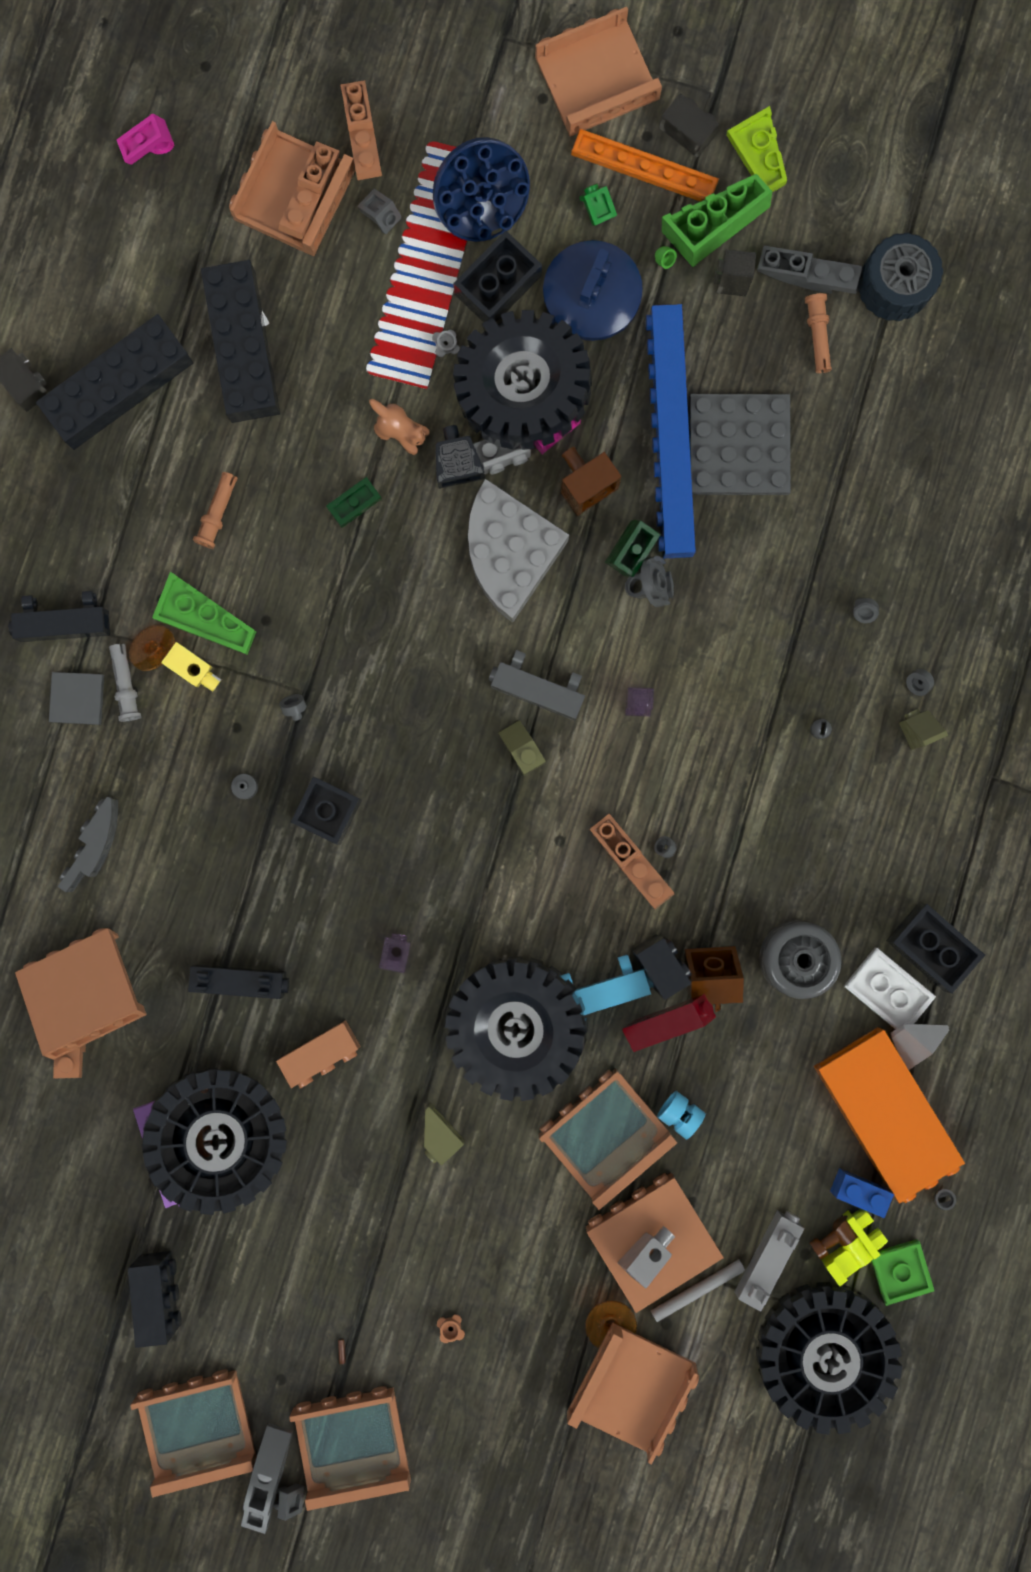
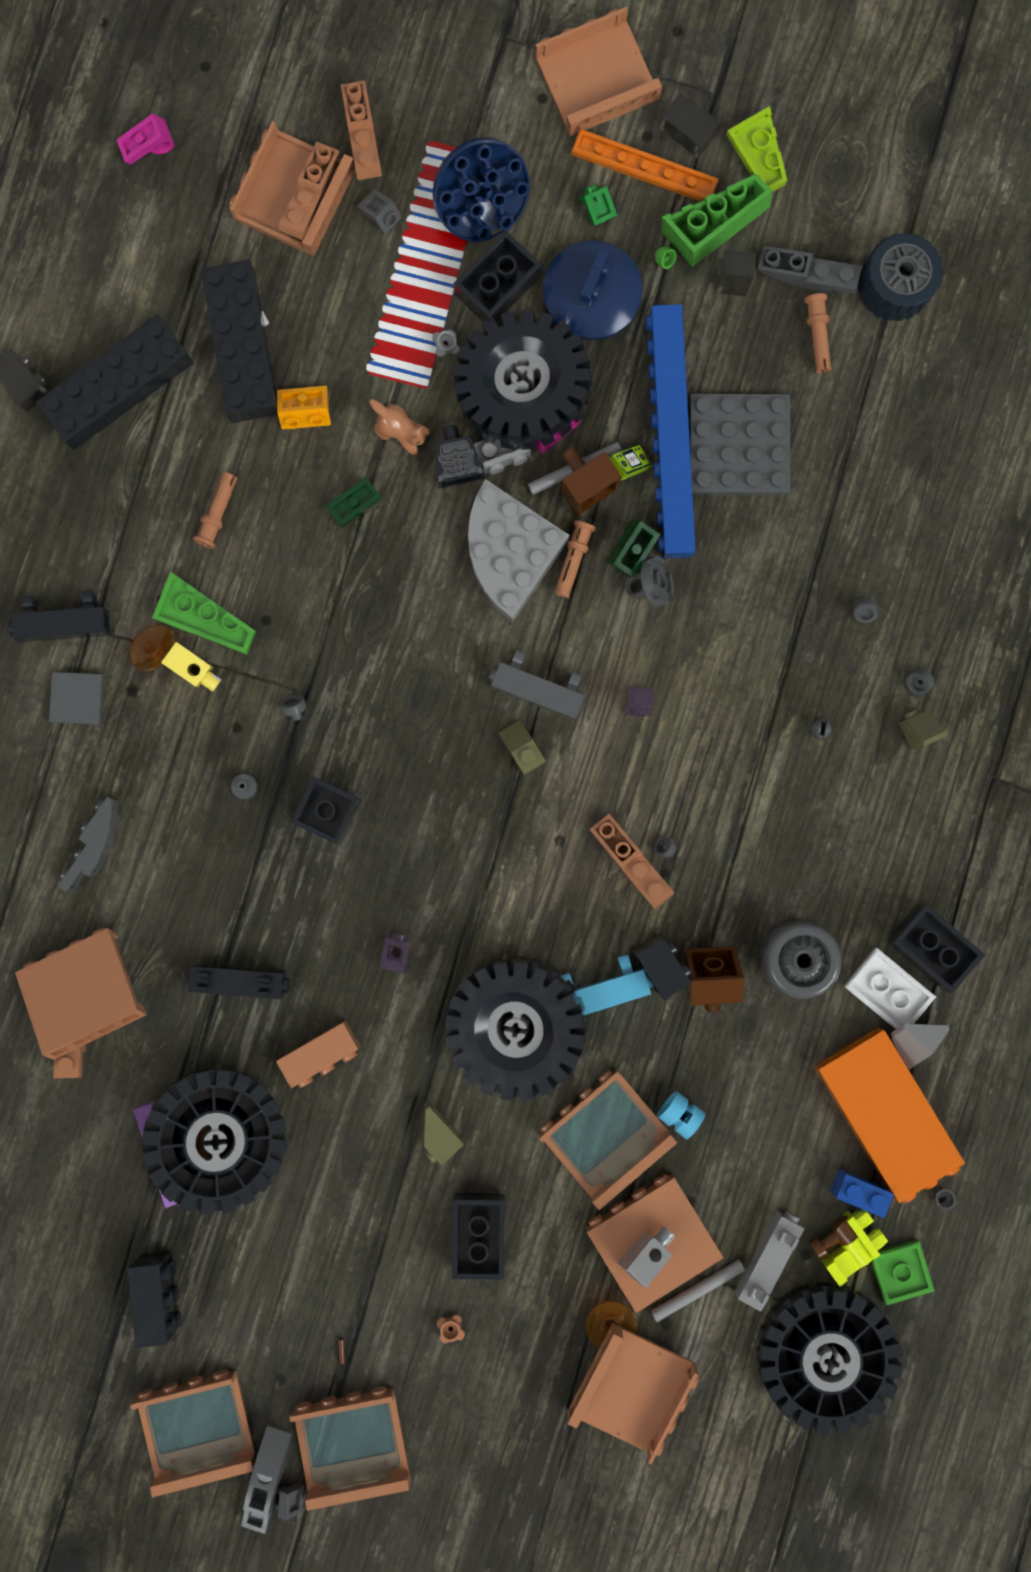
(125, 694): light grey pin -> none
(303, 407): none -> light orange bracket
(478, 1236): none -> black brick
(556, 476): none -> light grey piece
(577, 548): none -> nougat pin
(631, 462): none -> tile
(669, 1023): dark red brick -> none

